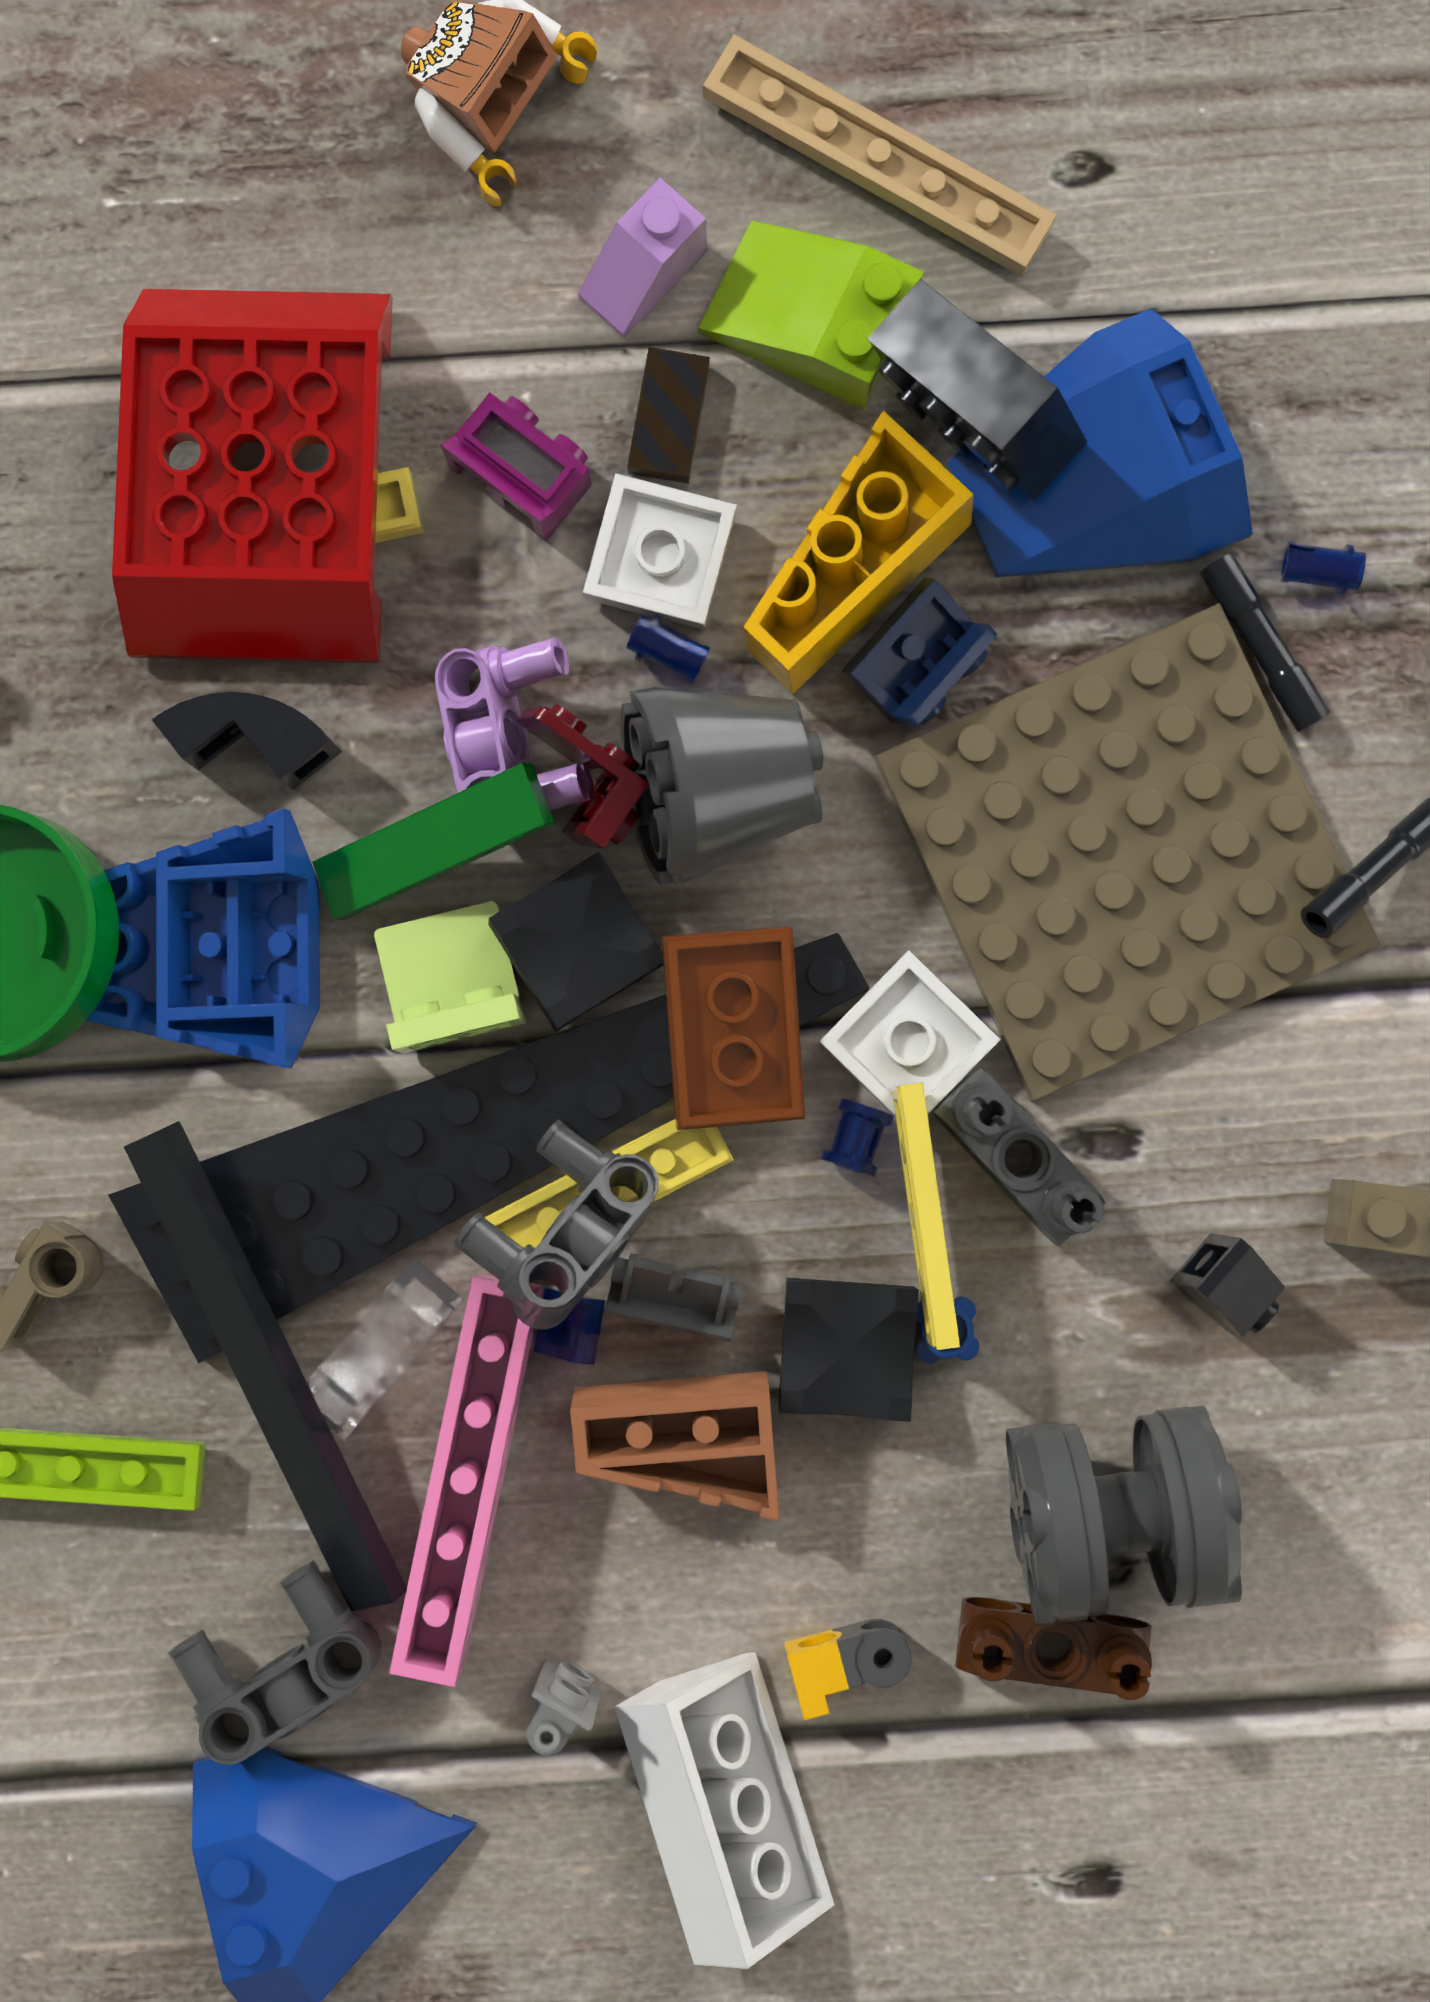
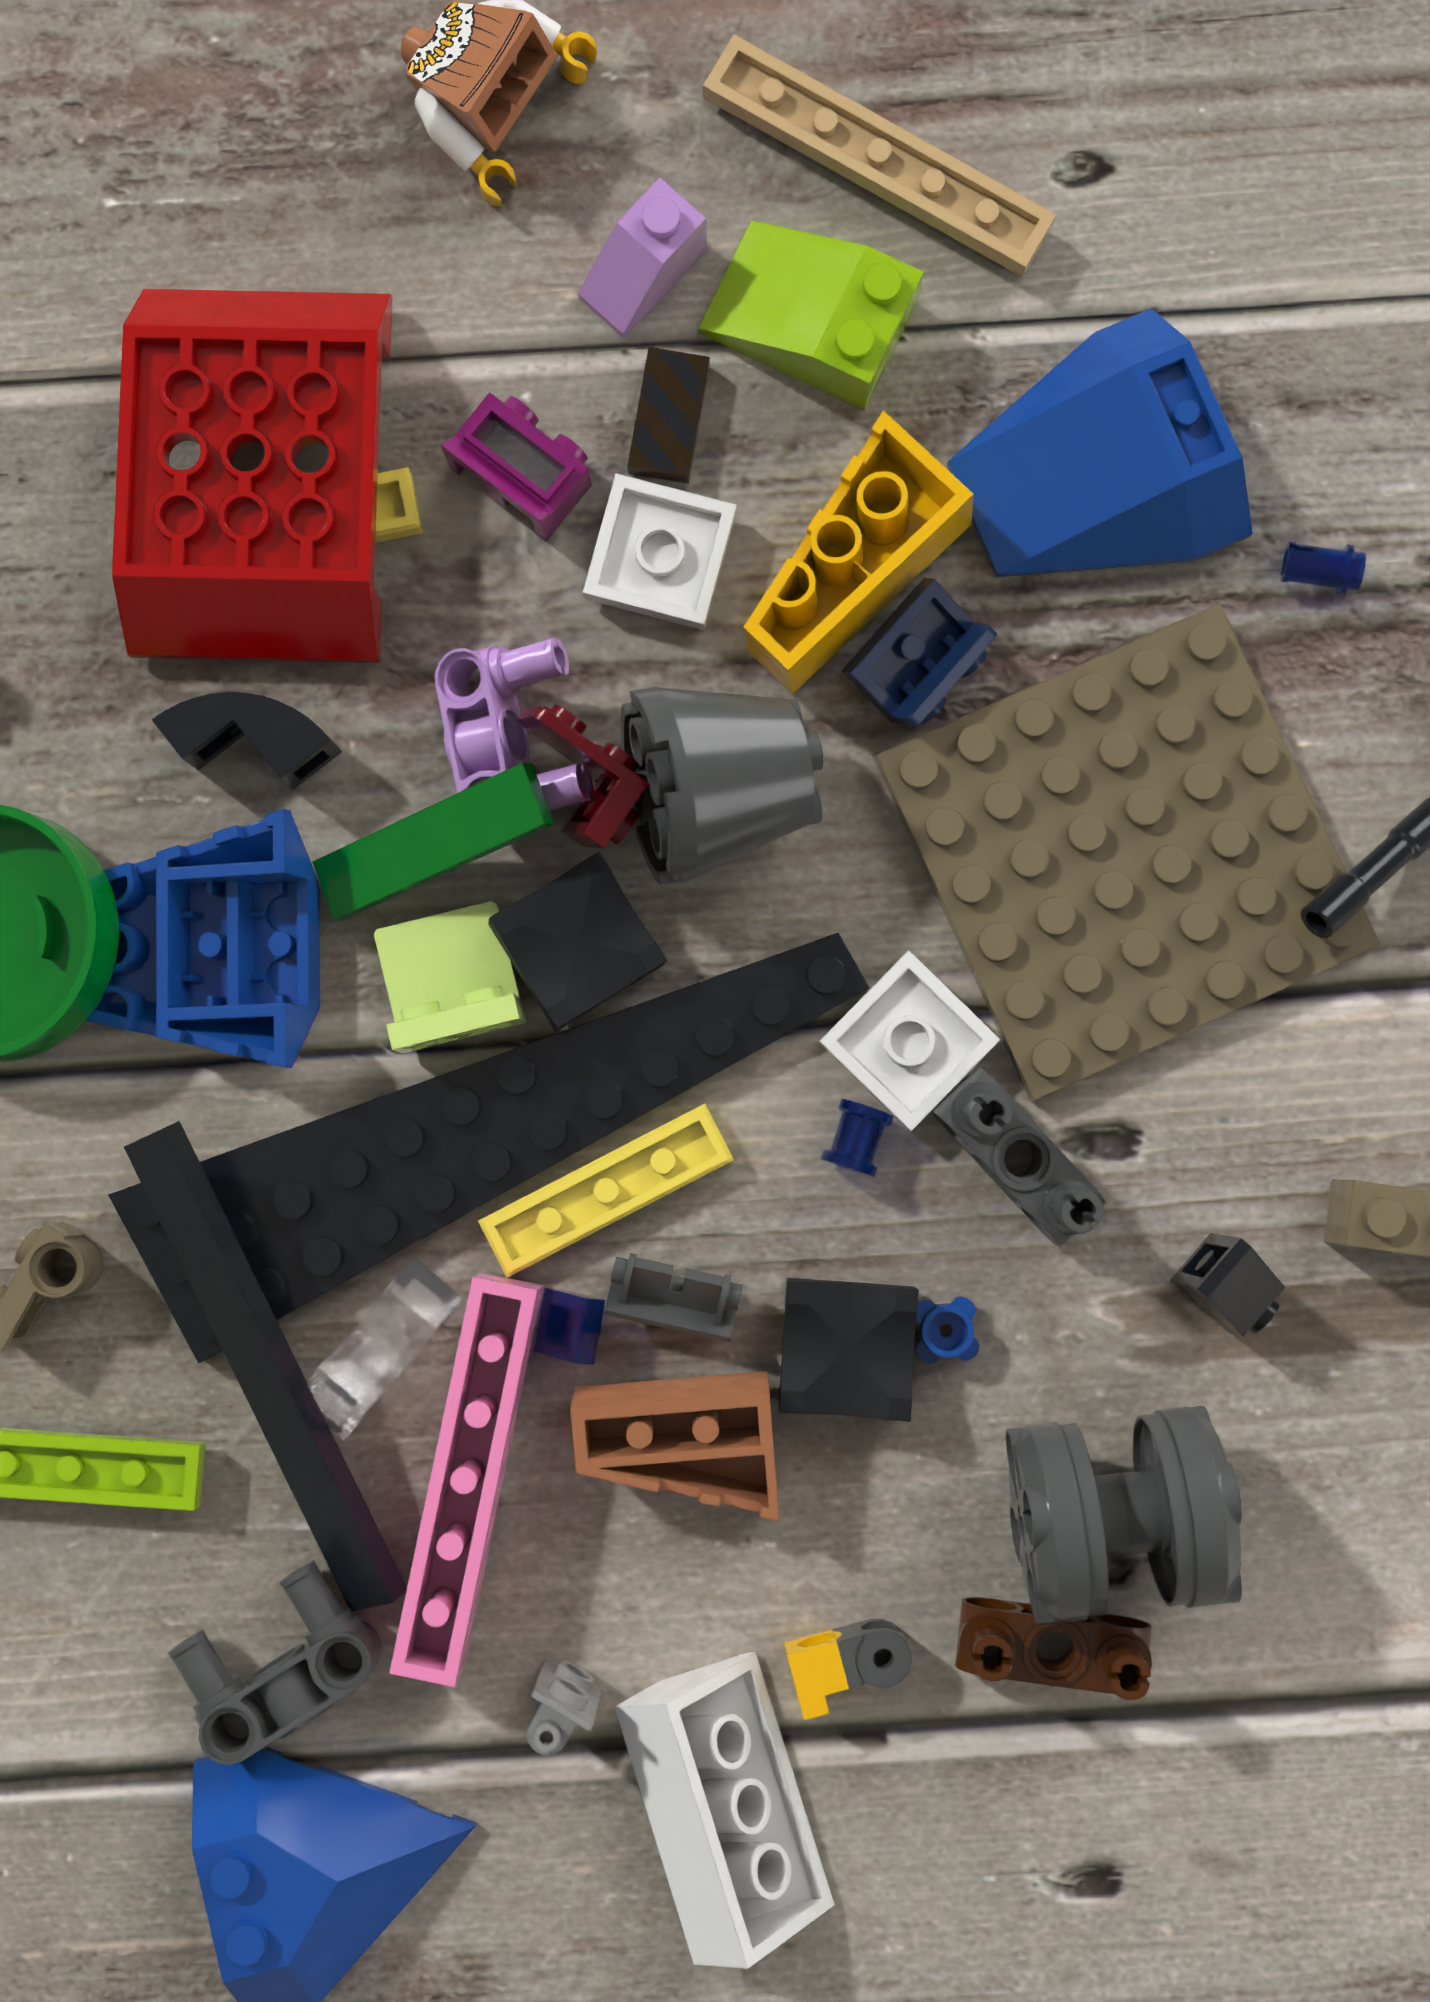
(582, 1238): dark grey piece -> none
(667, 647): clear blue pin -> none
(733, 1027): dark orange tile -> none
(925, 1216): light yellow tile -> none
(976, 391): brick -> none
(1244, 609): black piece -> none

